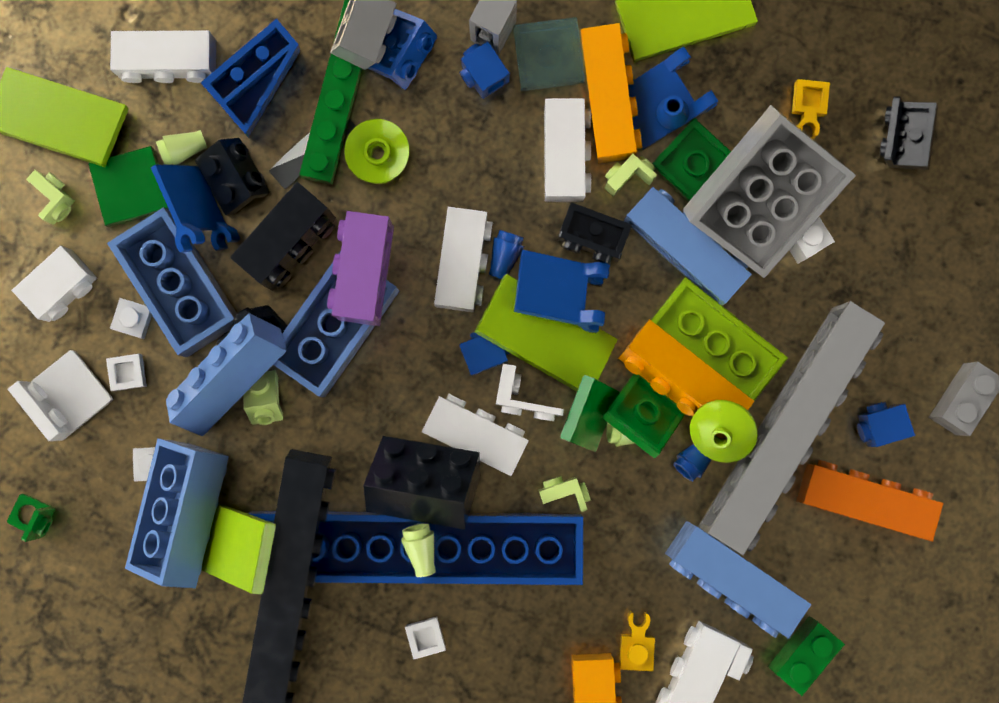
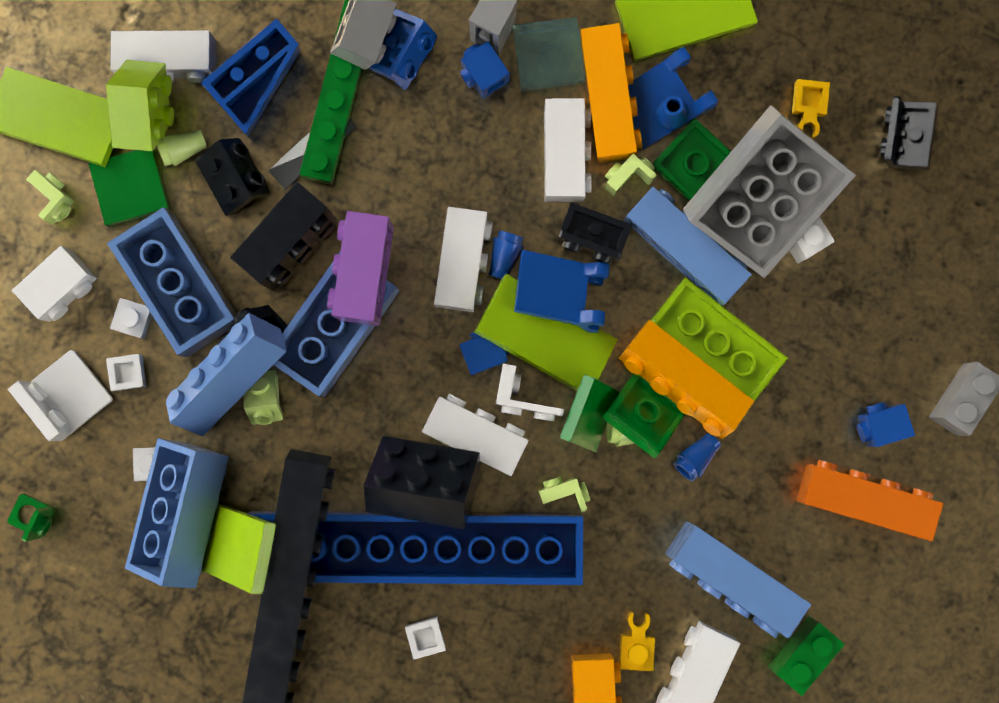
(139, 105): none -> lime brick
(192, 207): blue flag -> none
(375, 135): lime dish -> none
(419, 547): yellowish green cone -> none
(728, 419): lime dish -> none
(742, 661): white plate -> none
(792, 425): light grey brick -> none

